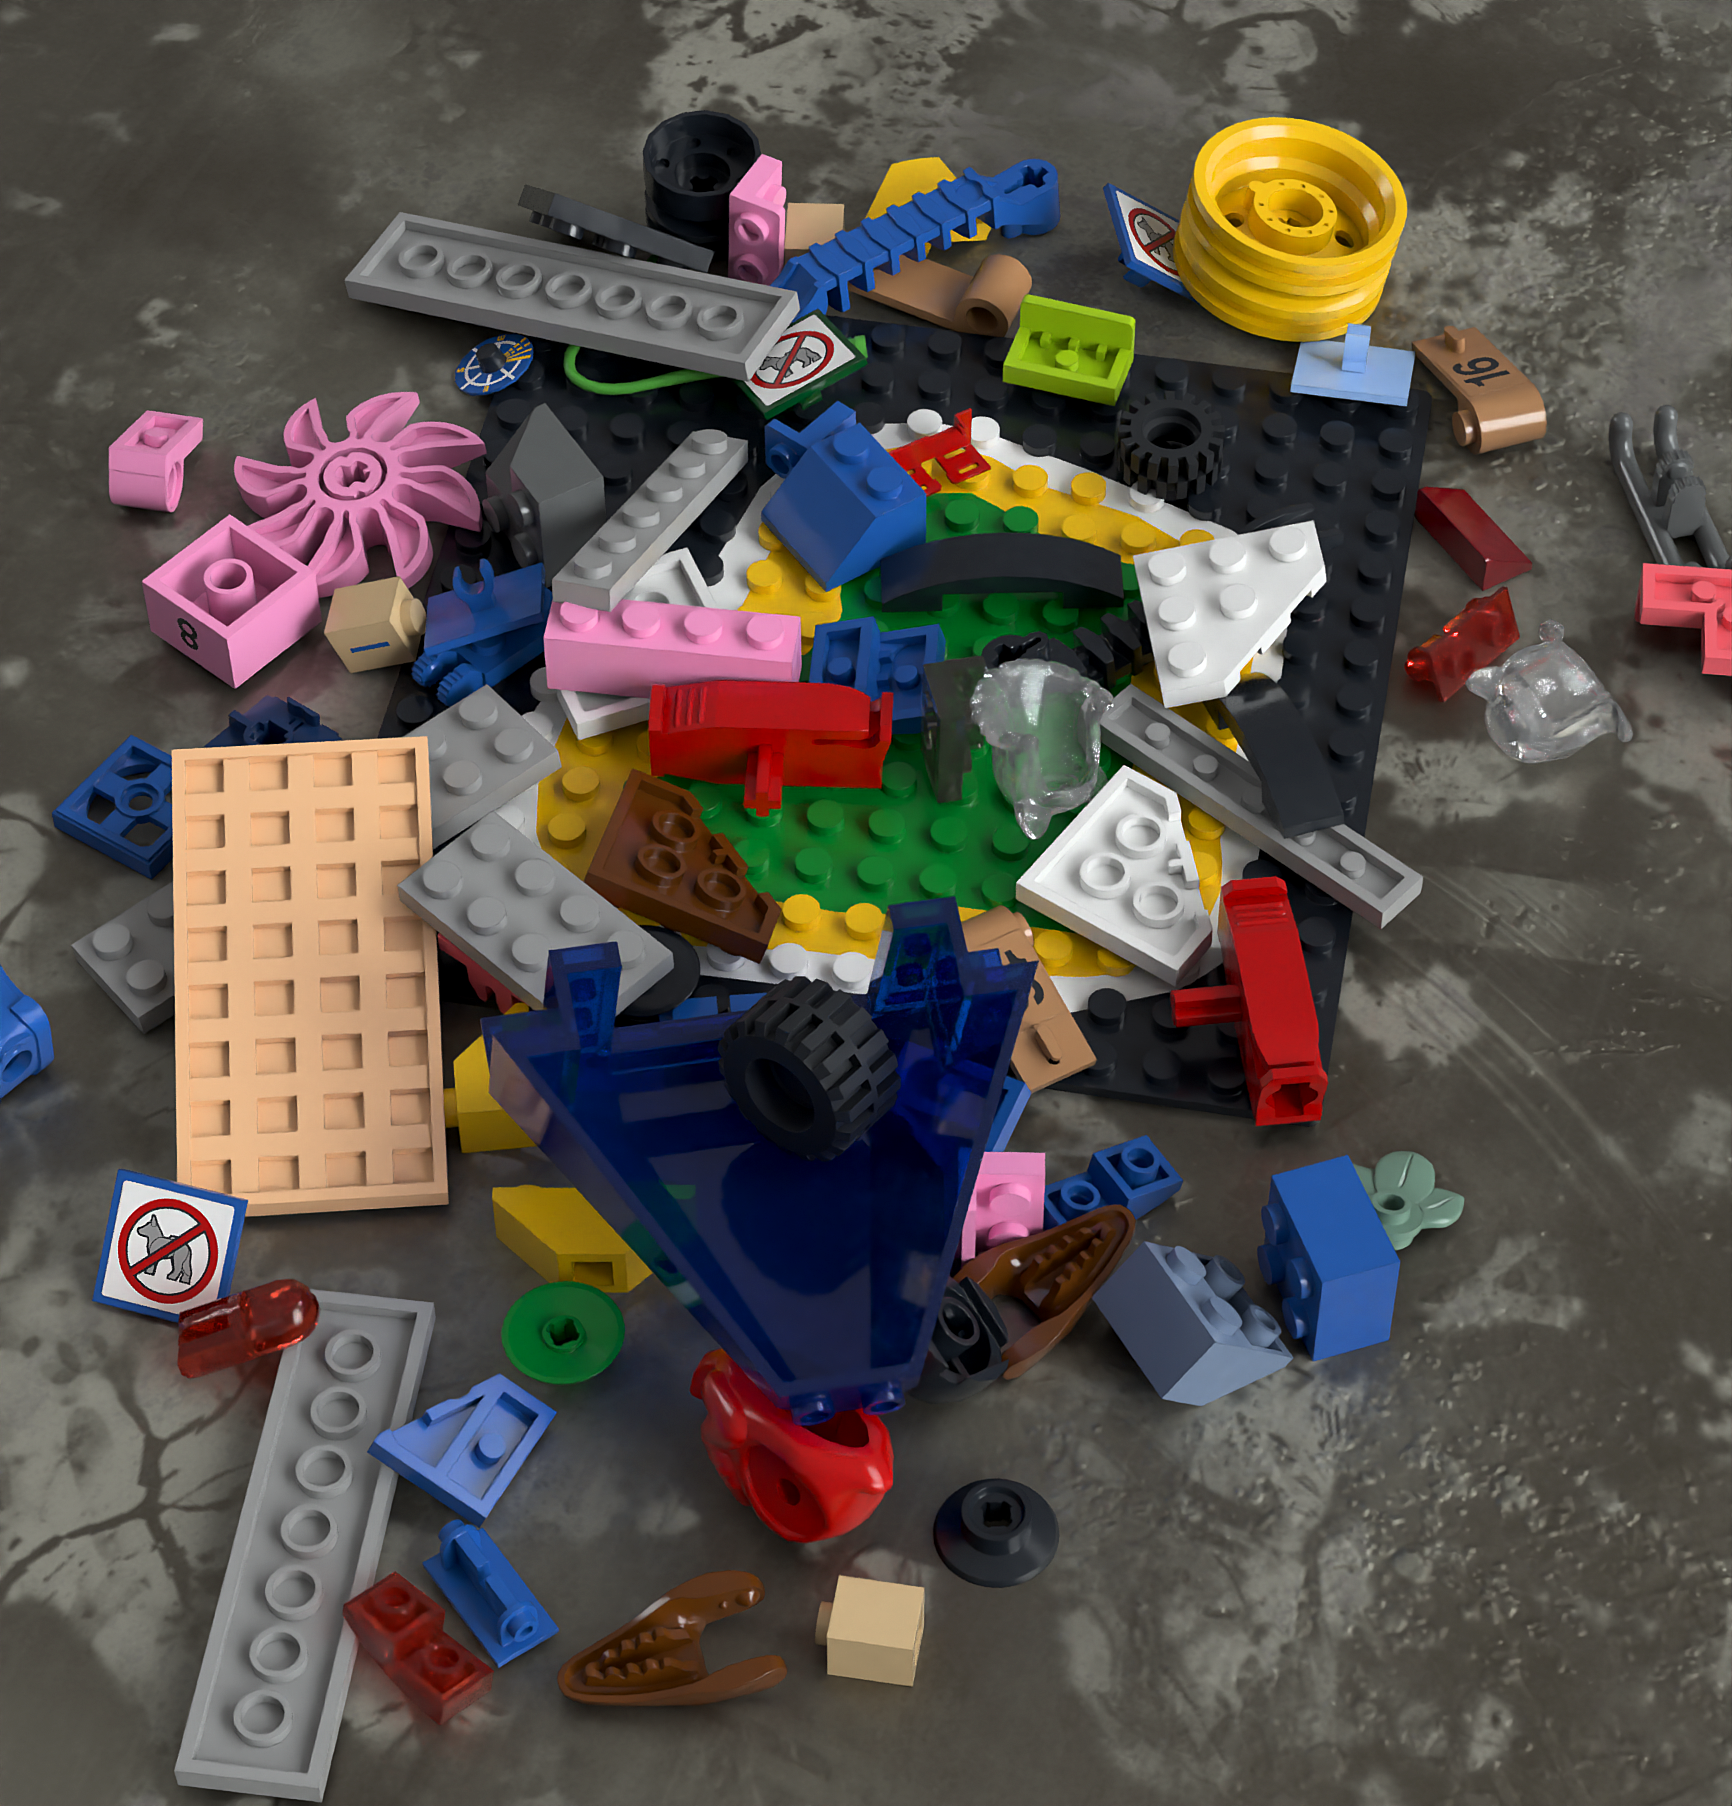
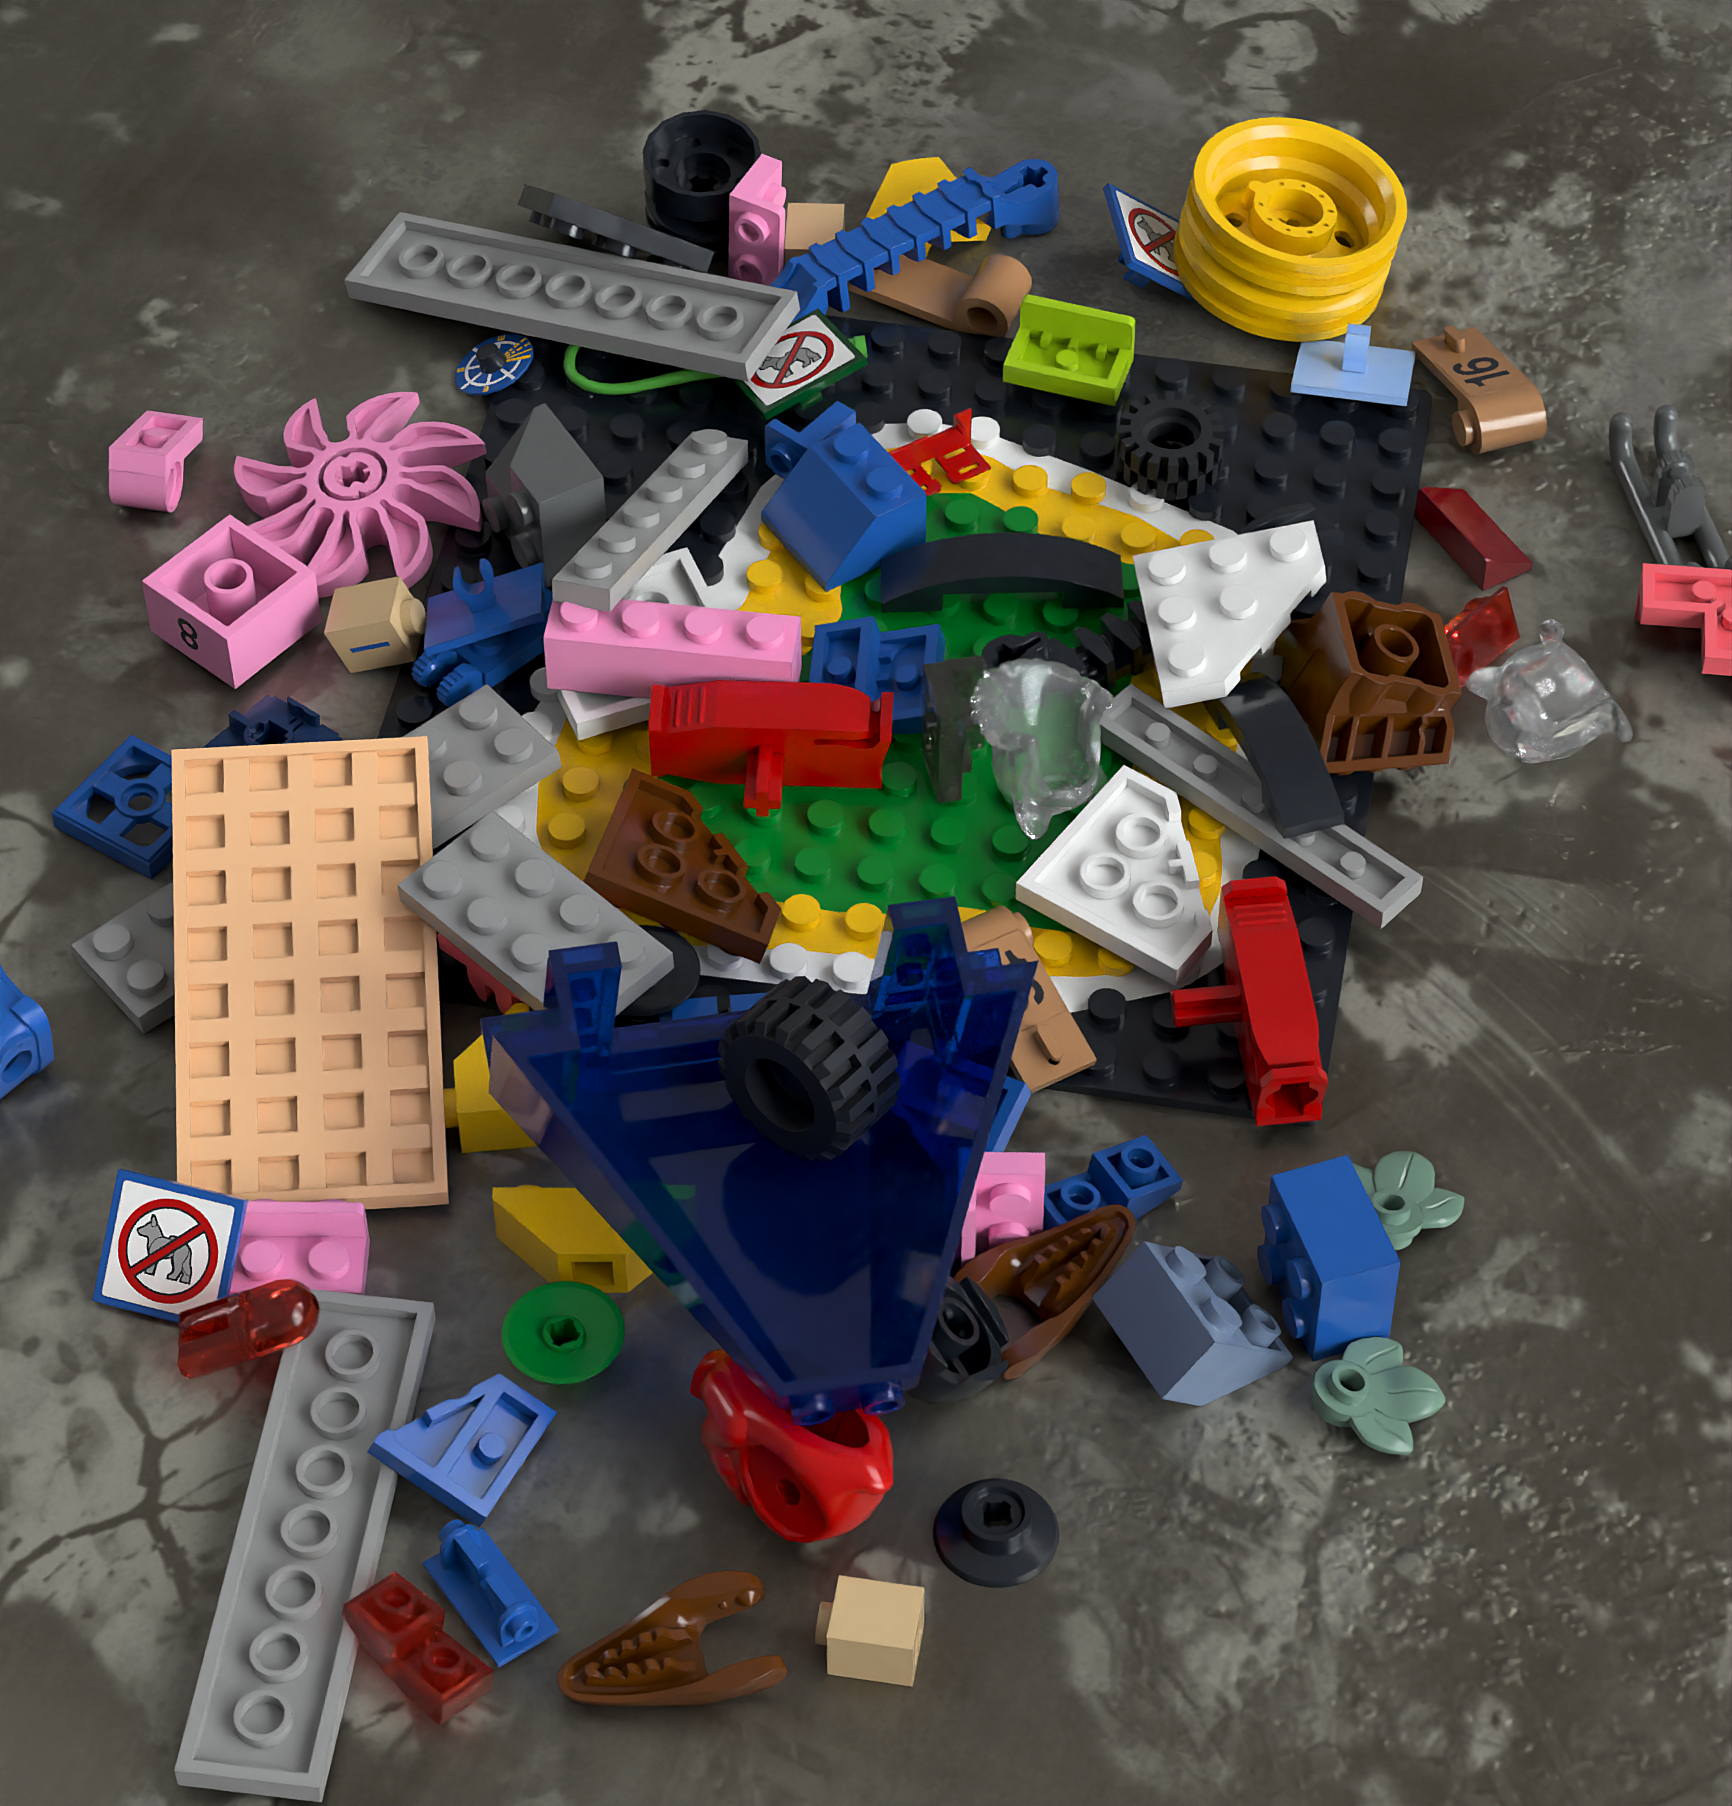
(307, 1241): none -> bright pink bracket
(1372, 683): none -> reddish brown slope
(1375, 1394): none -> sand green plate

